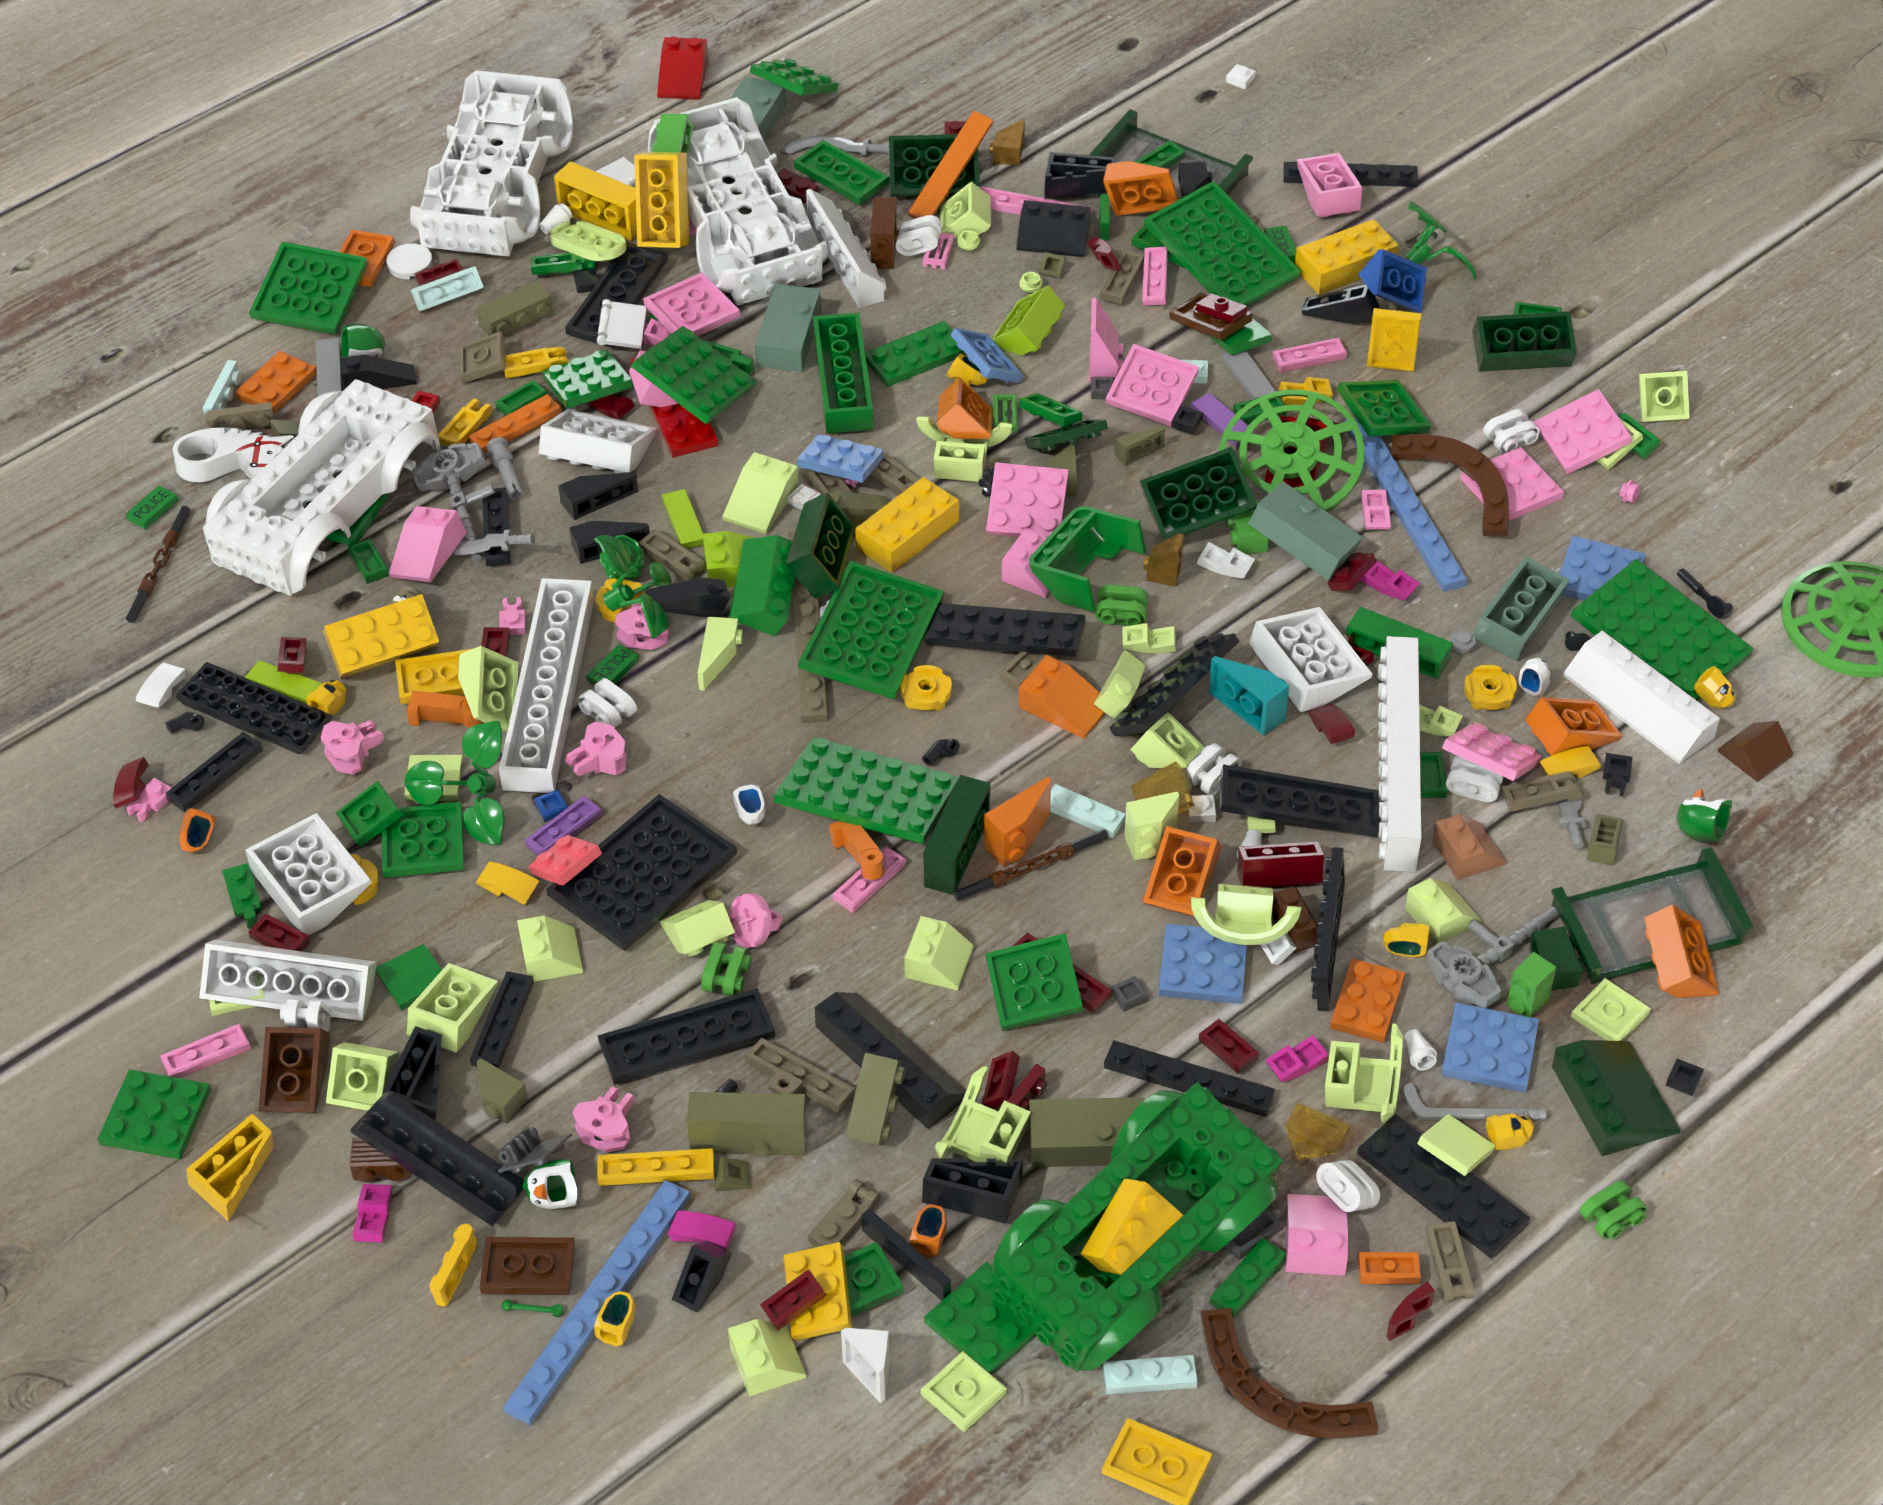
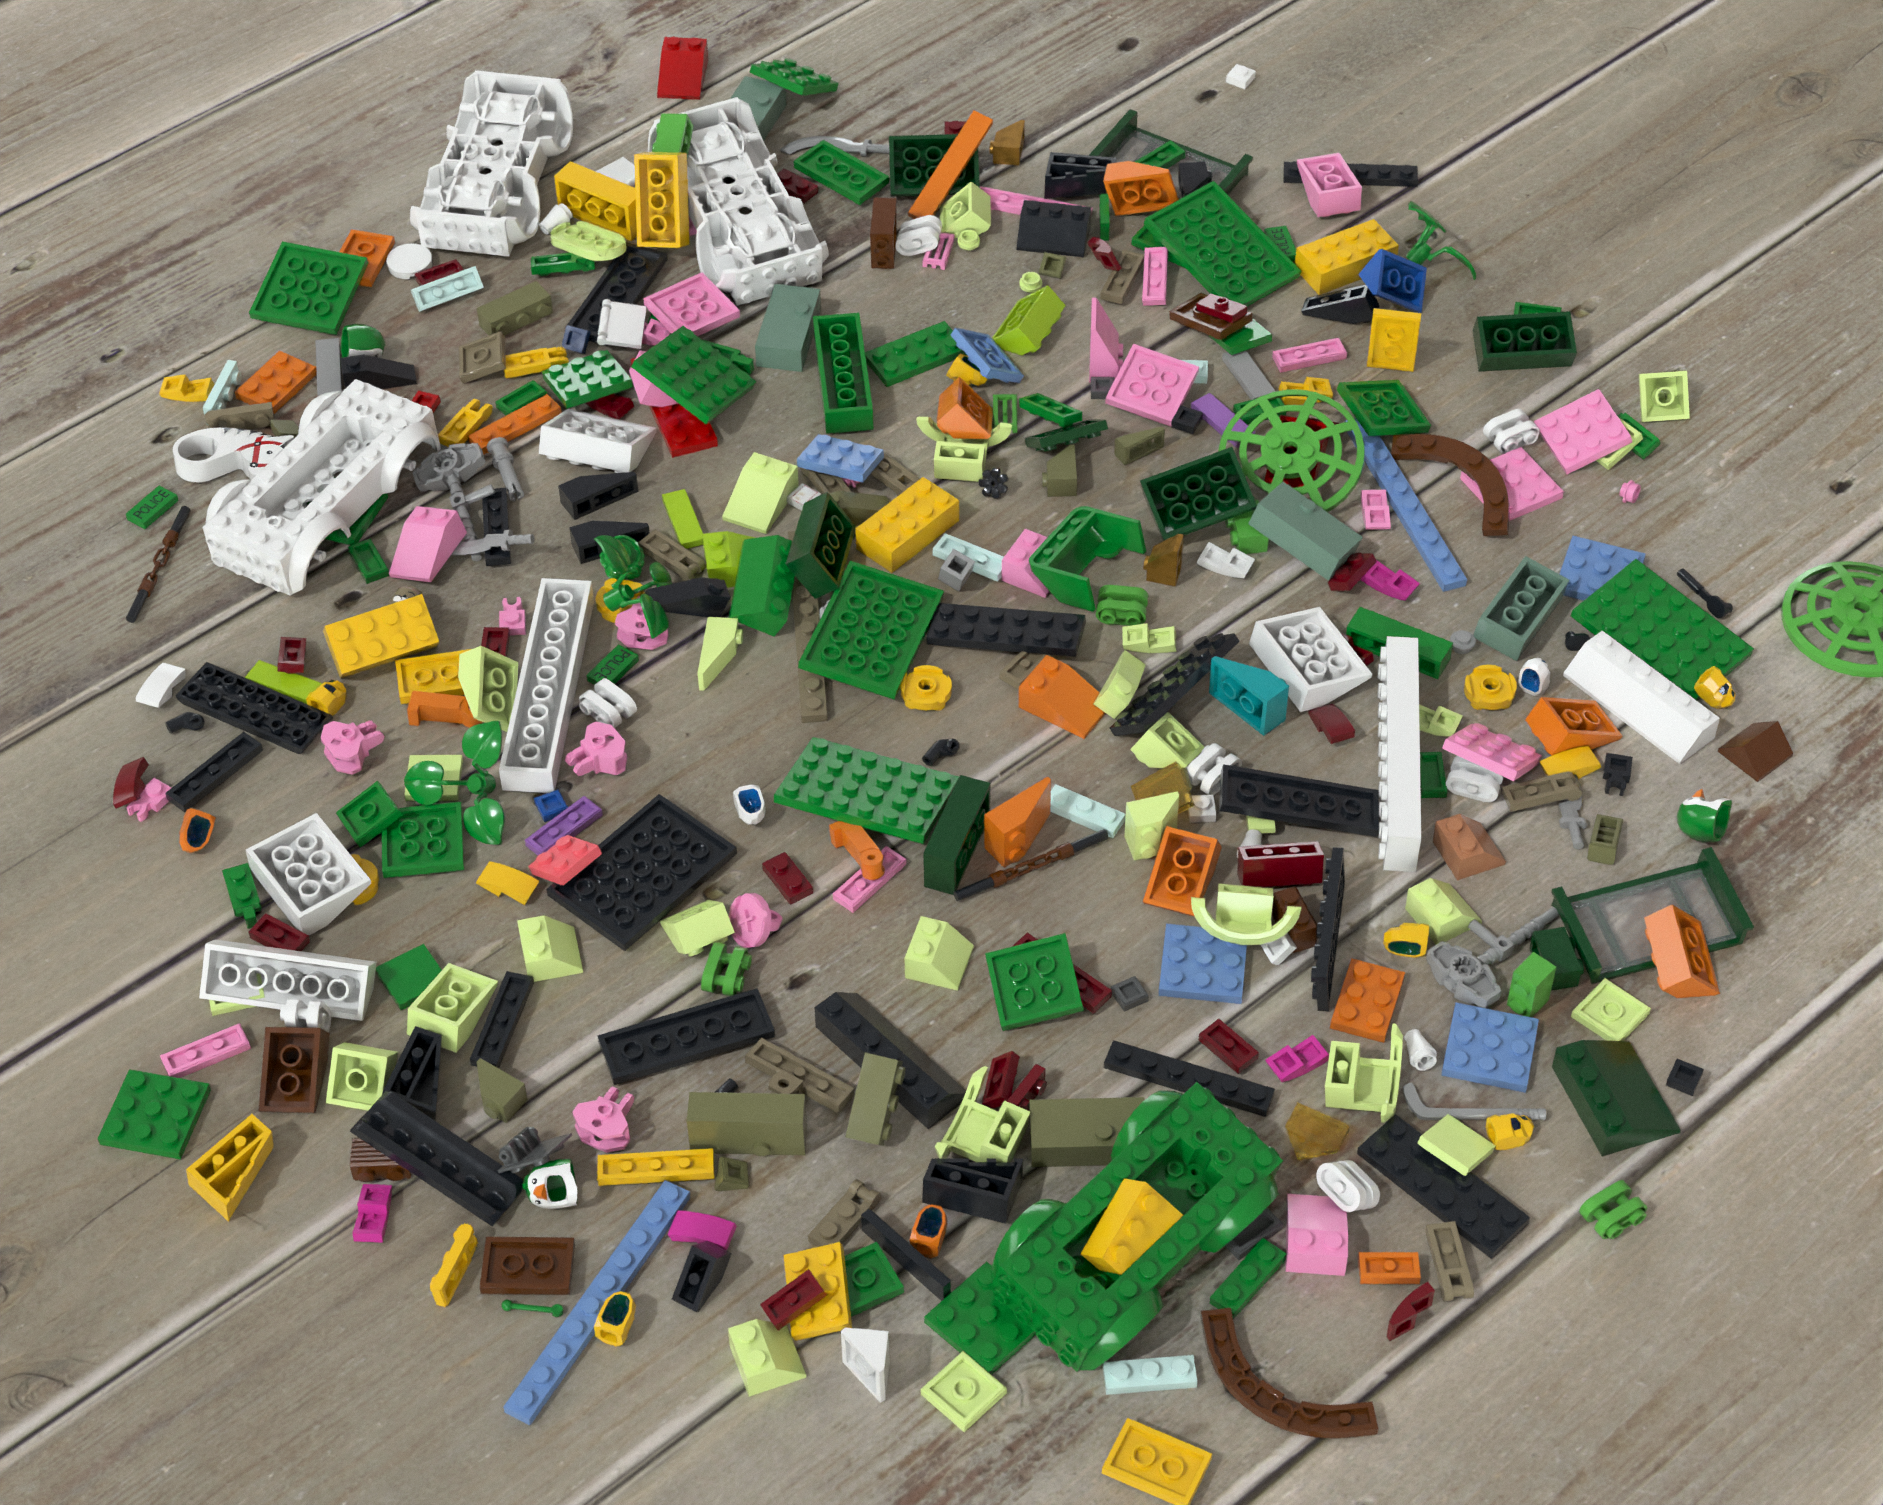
(181, 389): none -> yellow slope
(576, 339): none -> dark blue tile
(585, 280): black tile -> none
(787, 878): none -> dark red plate
(845, 251): white slope -> none
(956, 570): none -> light grey brick
(986, 562): none -> light aqua plate
(1026, 499): bright pink plate -> none

